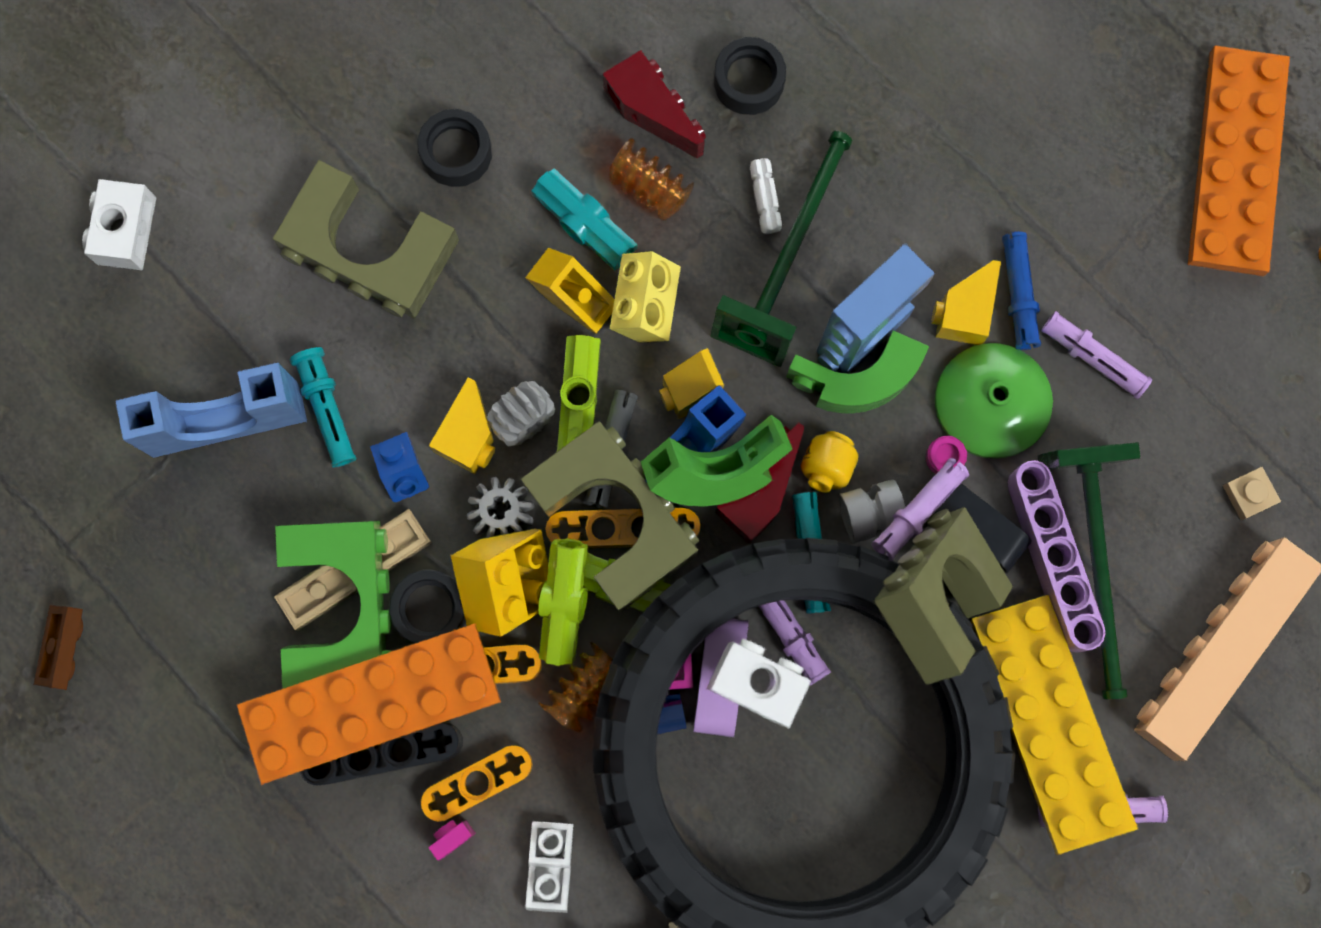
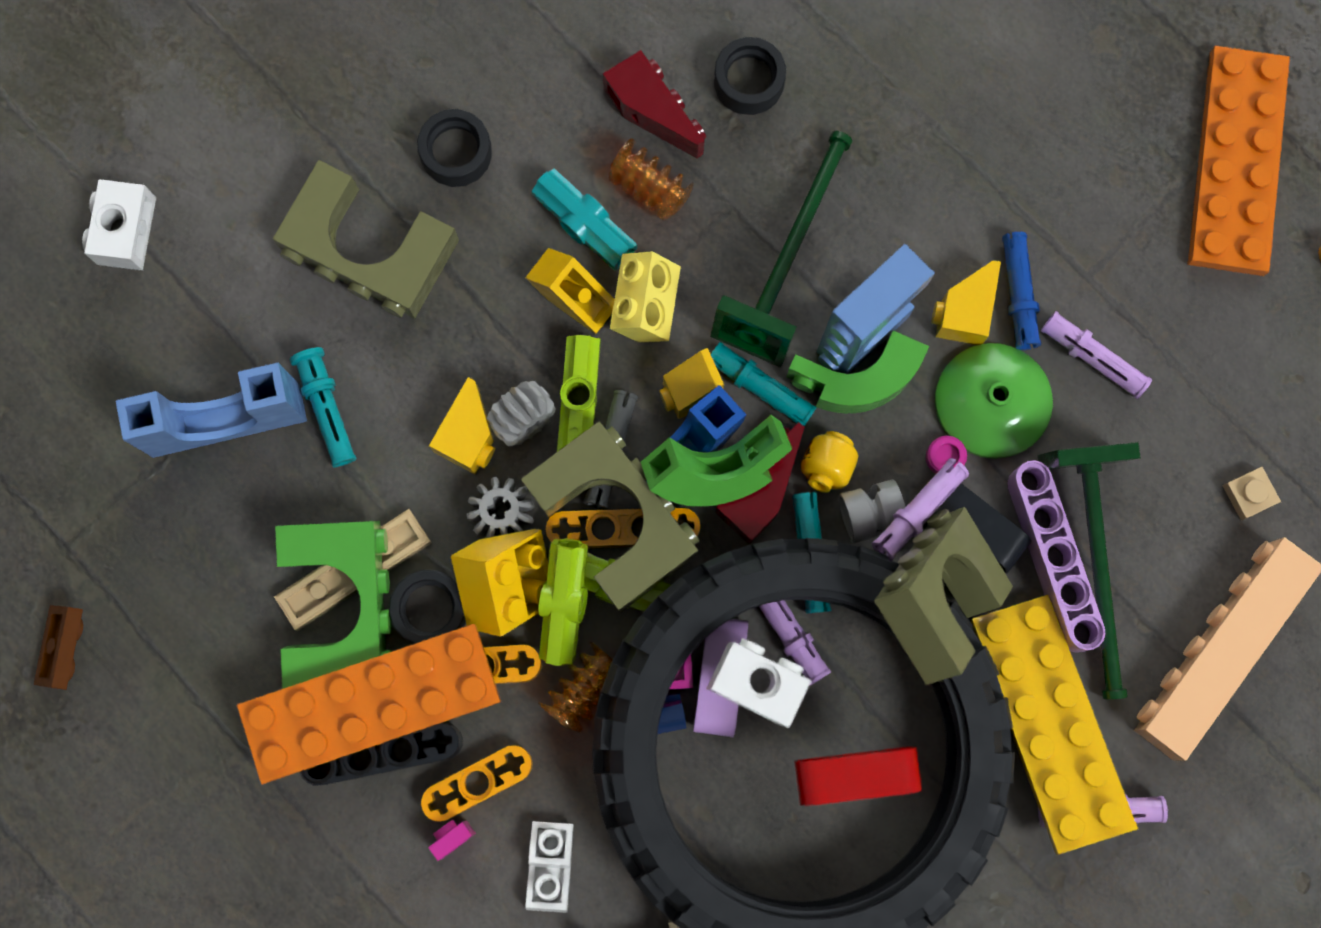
(399, 467): blue bracket -> none
(762, 385): none -> teal pin
(765, 196): white axle -> none
(857, 776): none -> red beam

